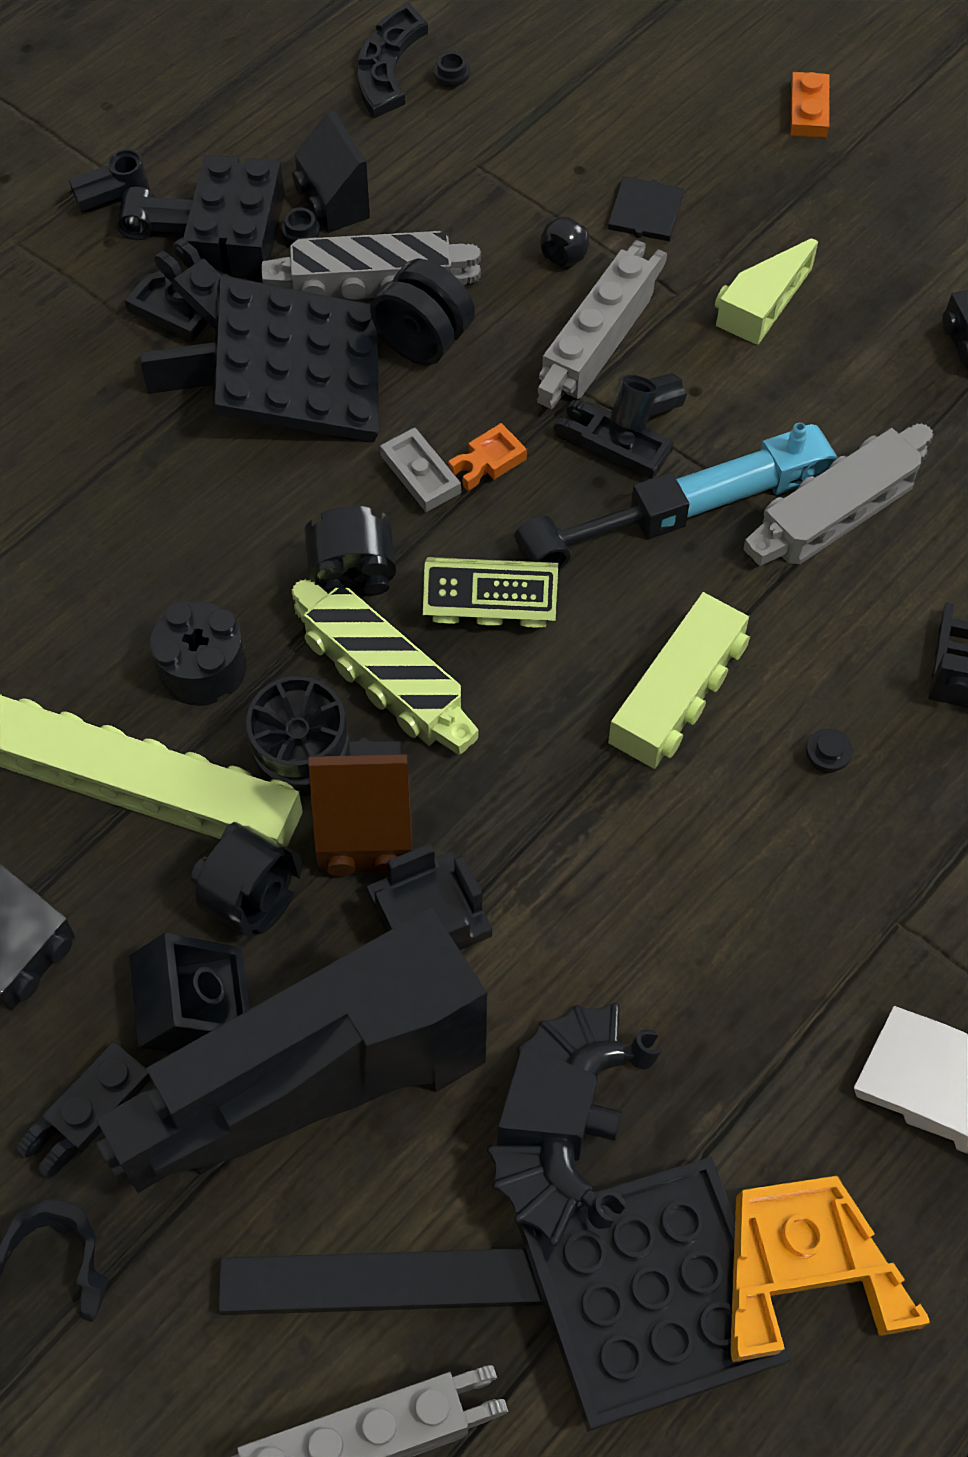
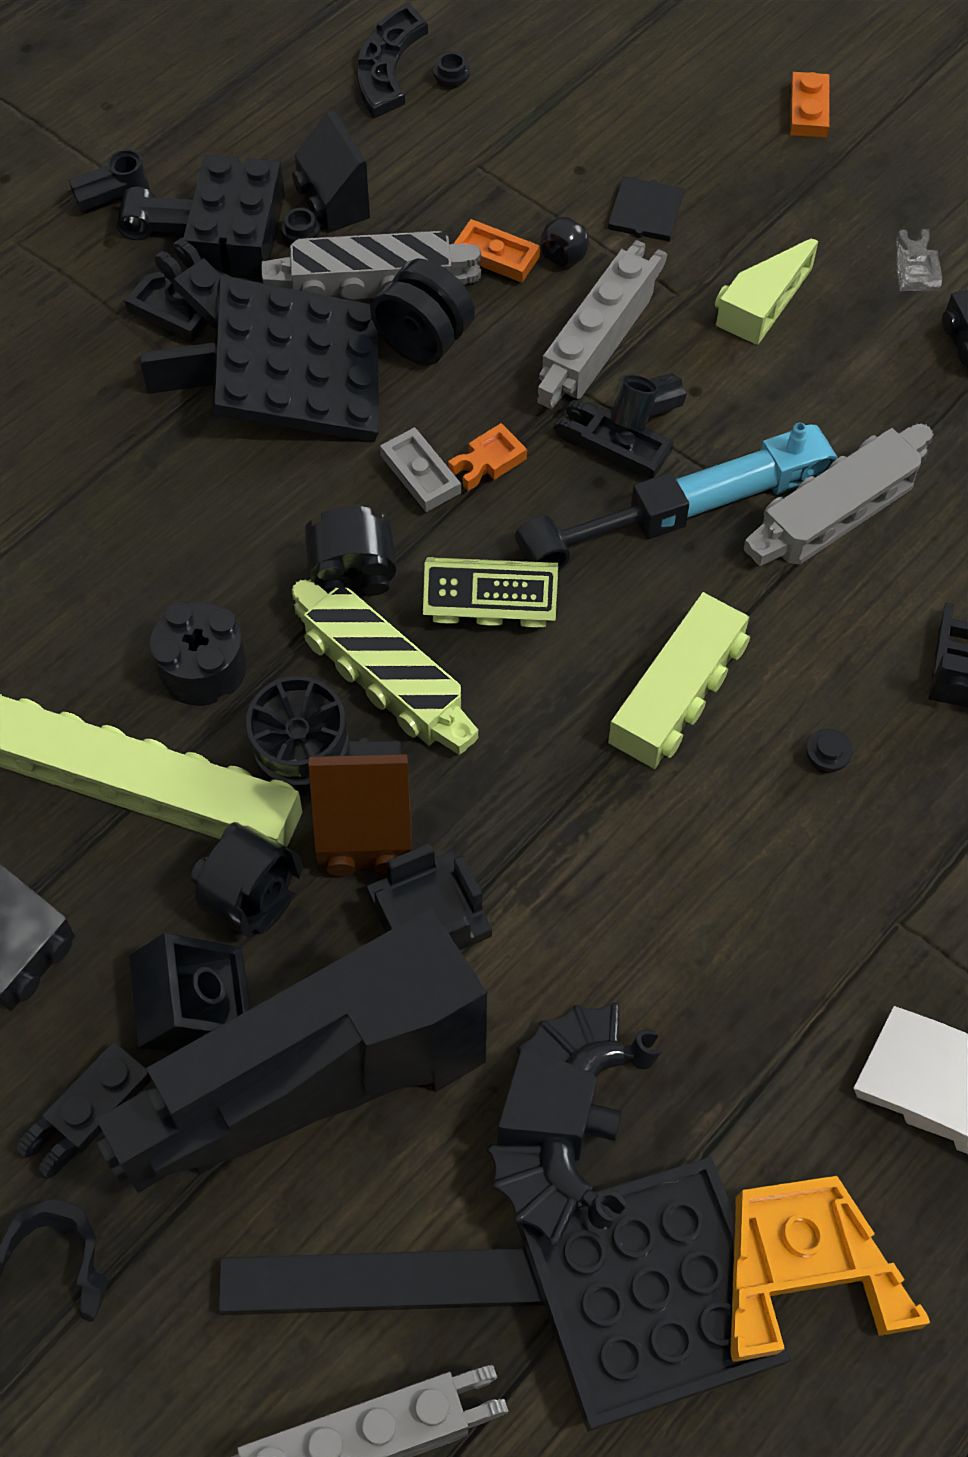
(501, 250): none -> orange plate
(915, 265): none -> clear plate

